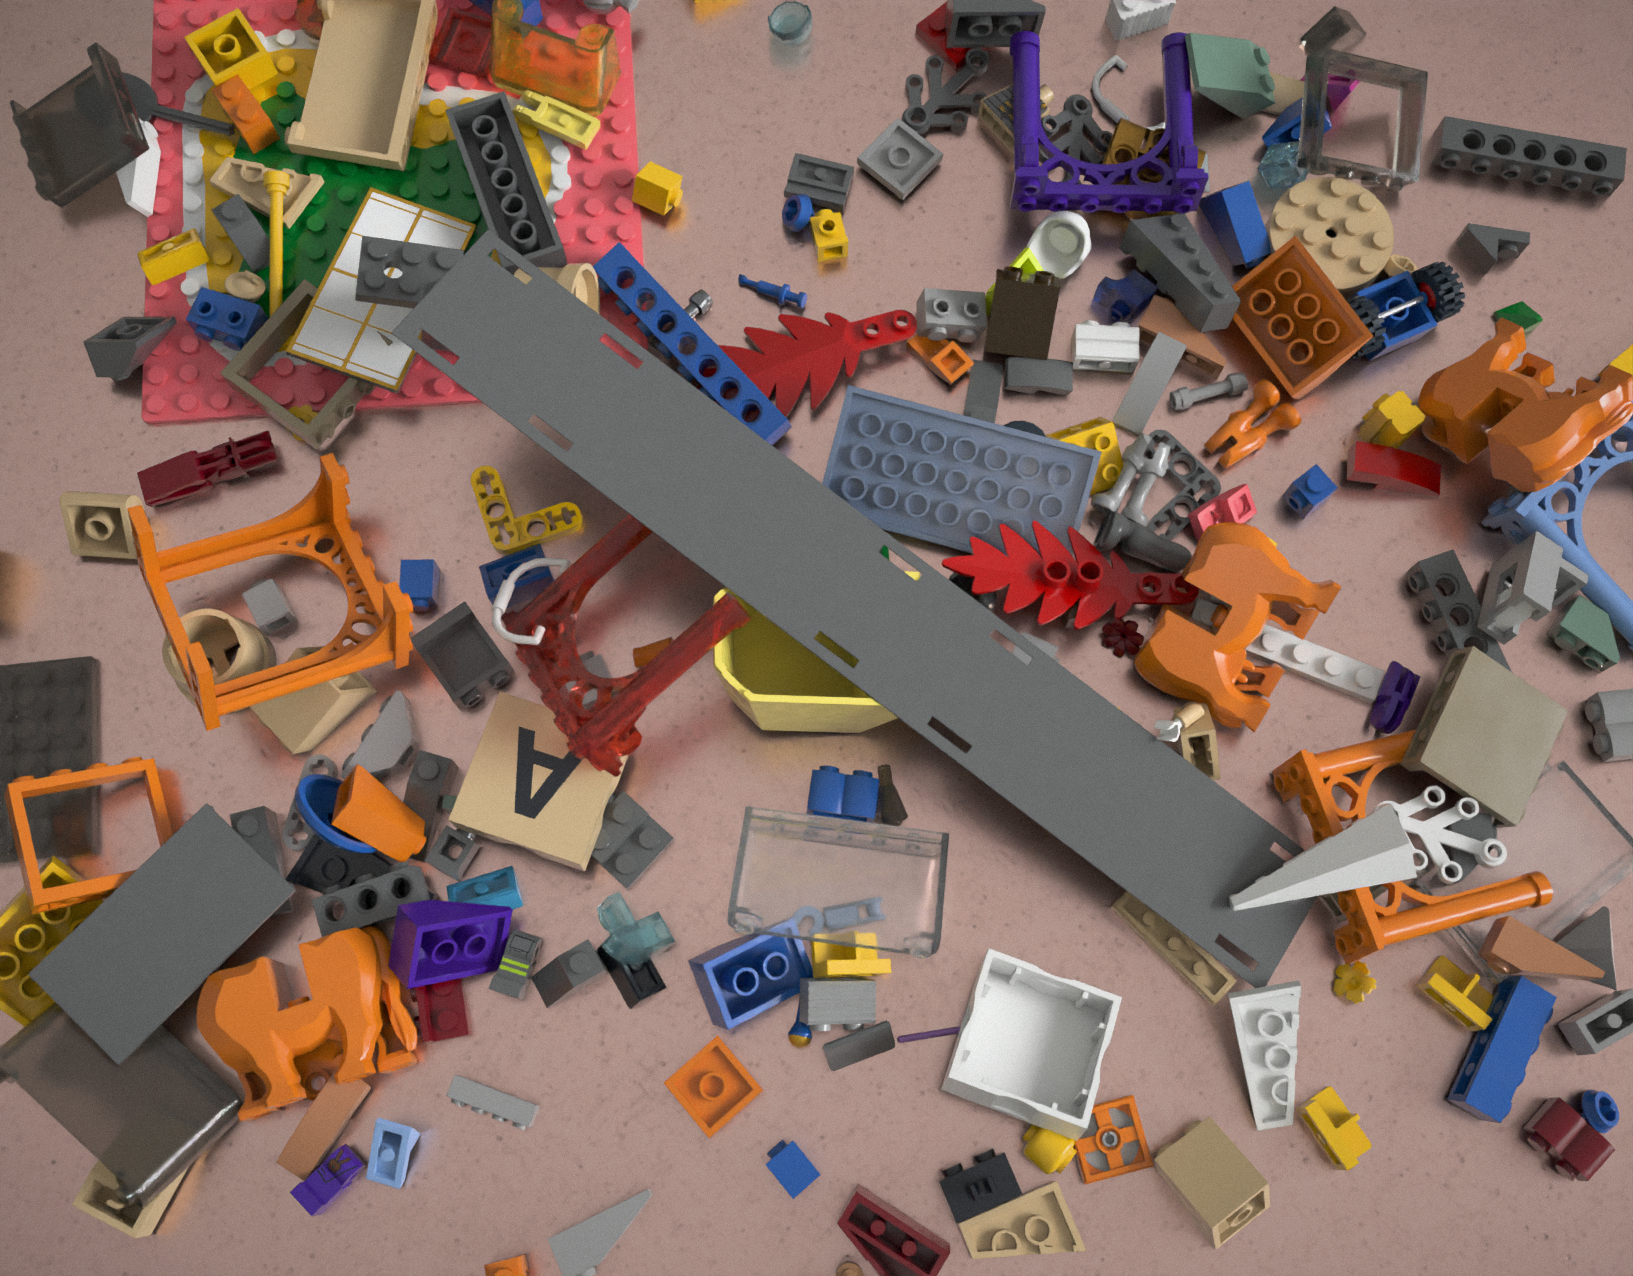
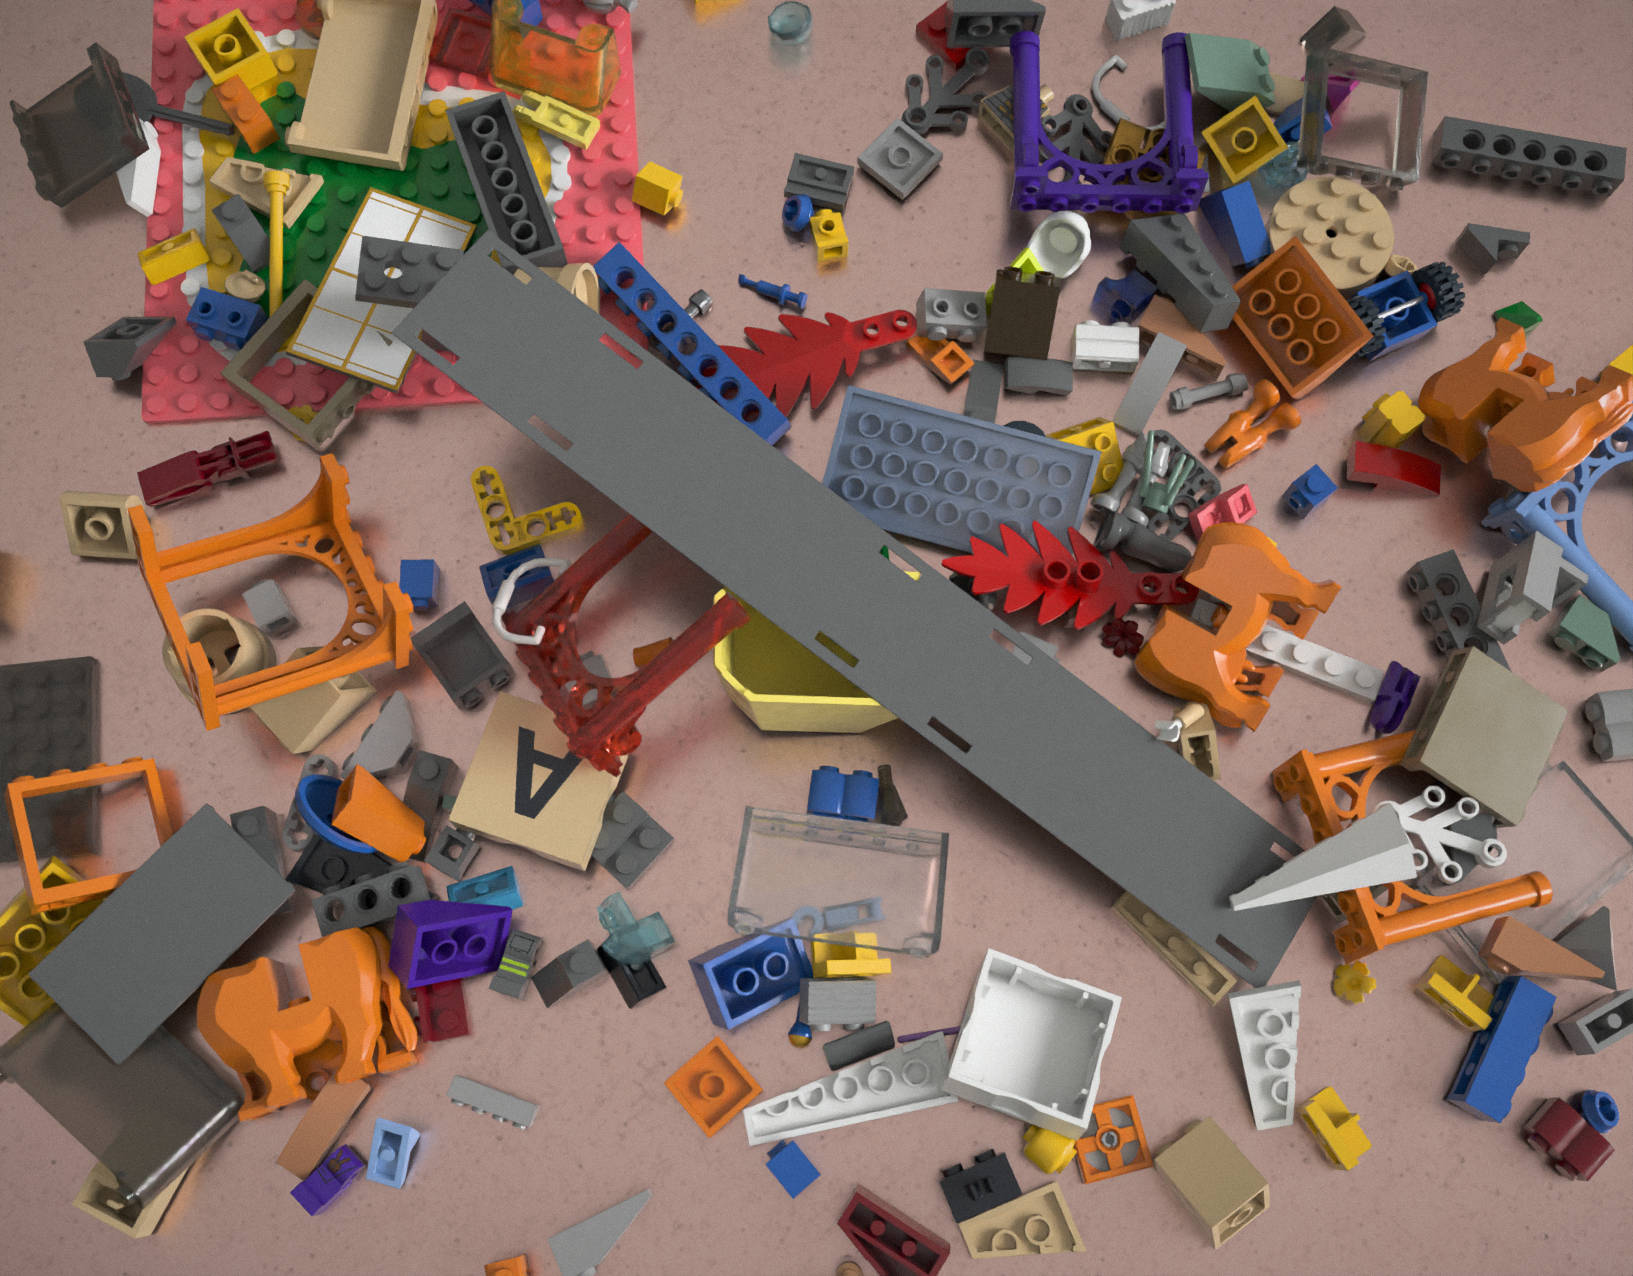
(874, 1089): none -> white wing
(1161, 496): none -> sand green plant
(1244, 140): none -> yellow slope

